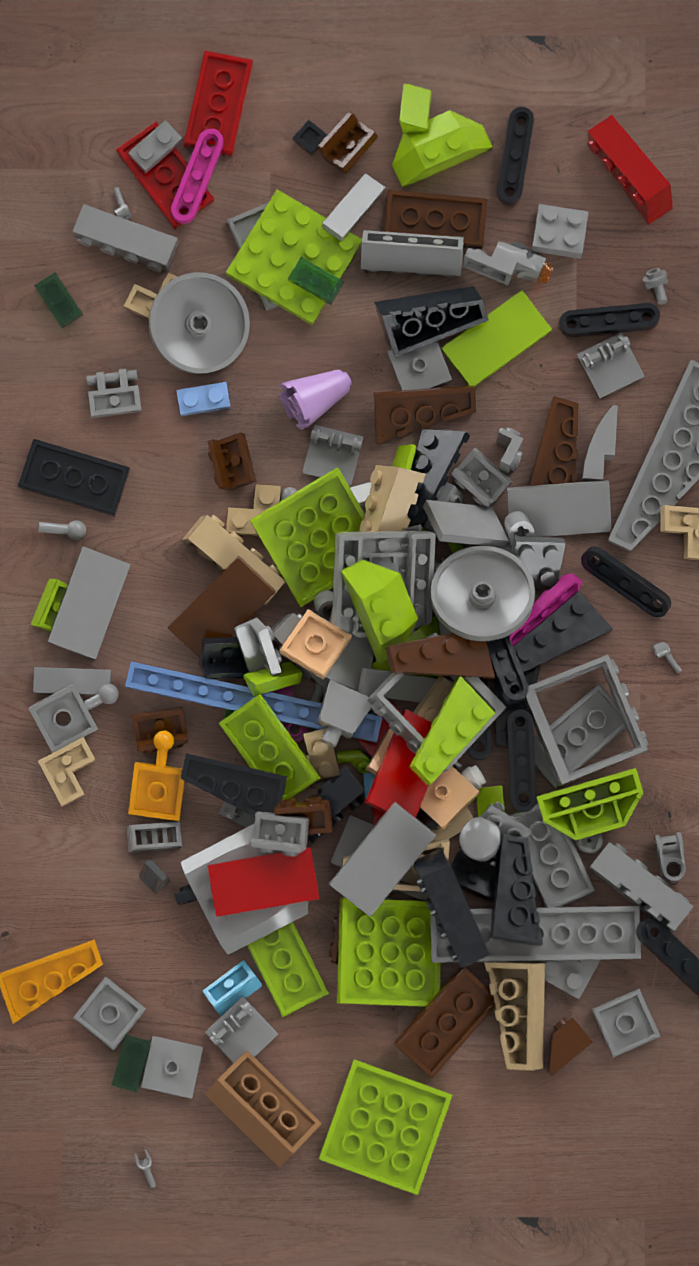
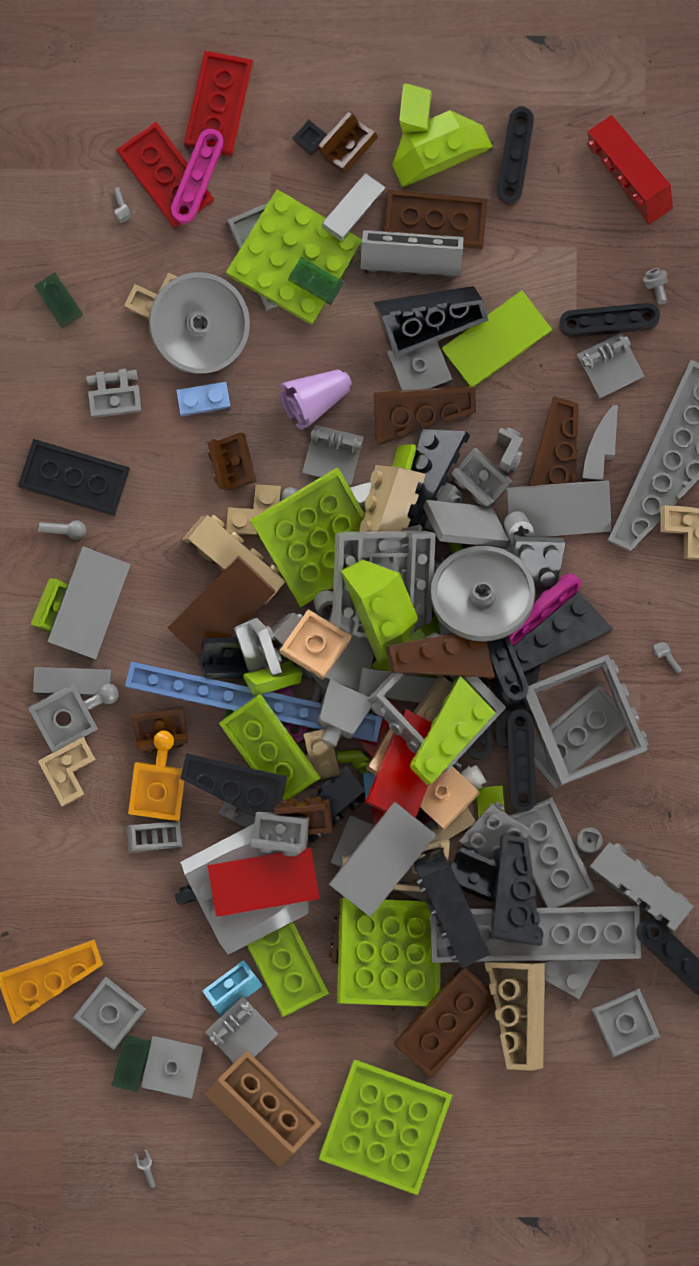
(125, 238): light grey brick -> none
(153, 876): dark grey slope -> none
(155, 146): light grey plate -> none
(480, 839): light grey hair -> none
(508, 261): light grey plate -> none
(560, 231): light grey plate -> none
(566, 1044): reddish brown slope -> none
(593, 805): lime wedge -> none
(626, 581): black plate -> none
(670, 855): light grey piece -> none

